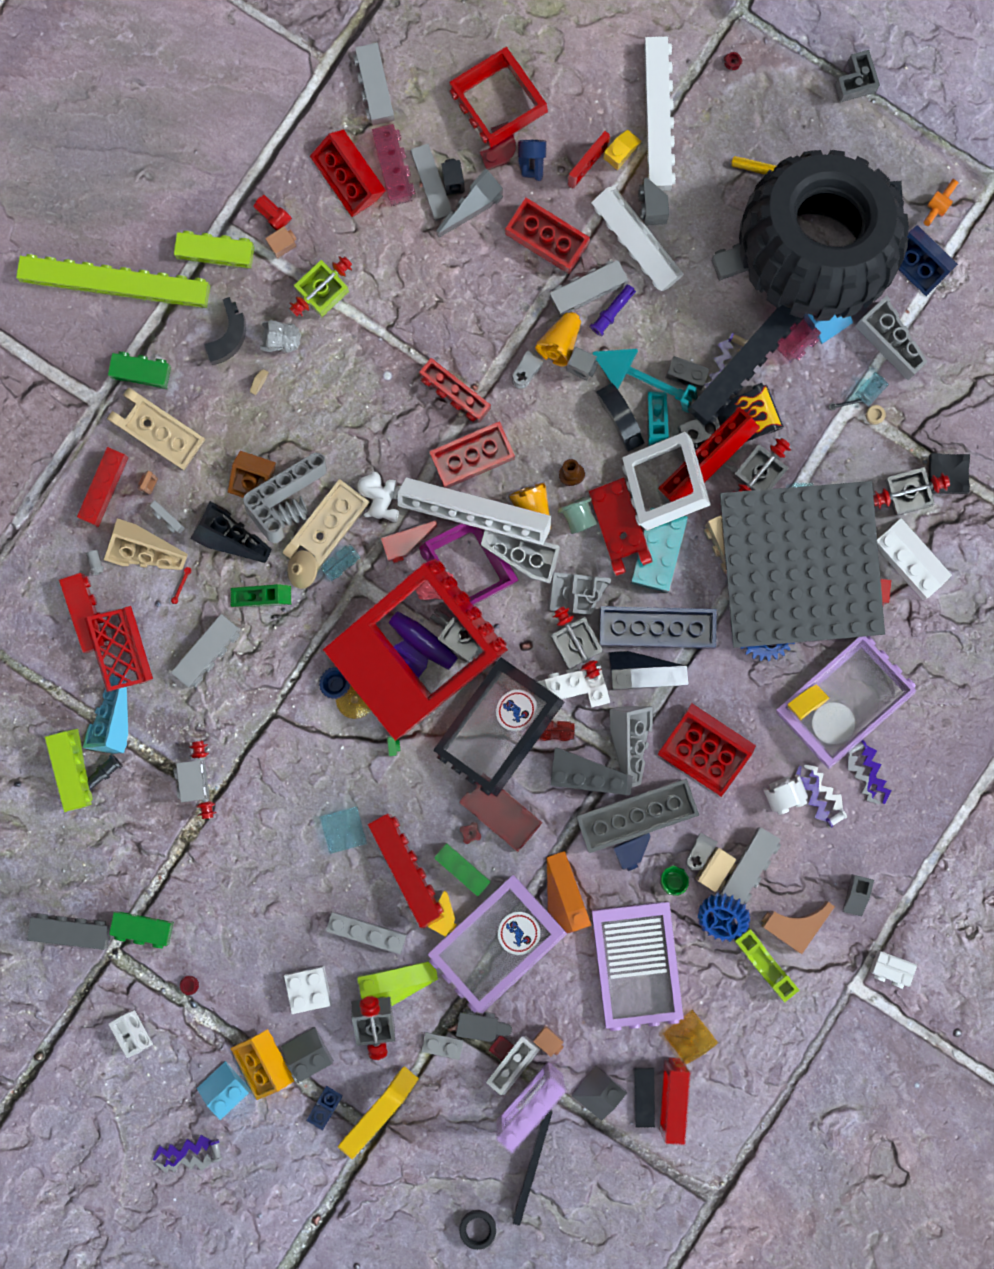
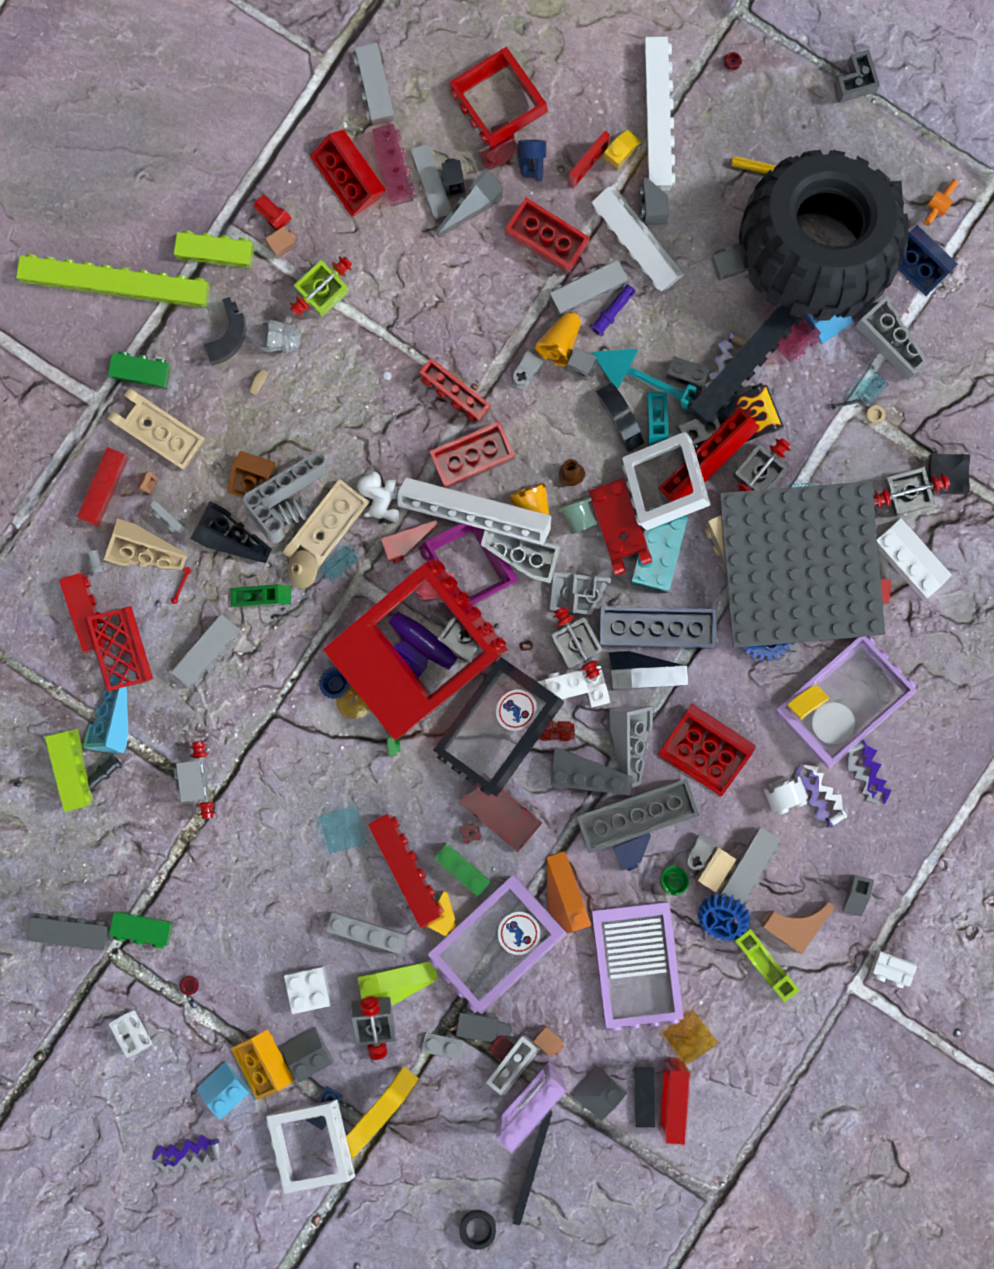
(331, 1112): none -> white piece

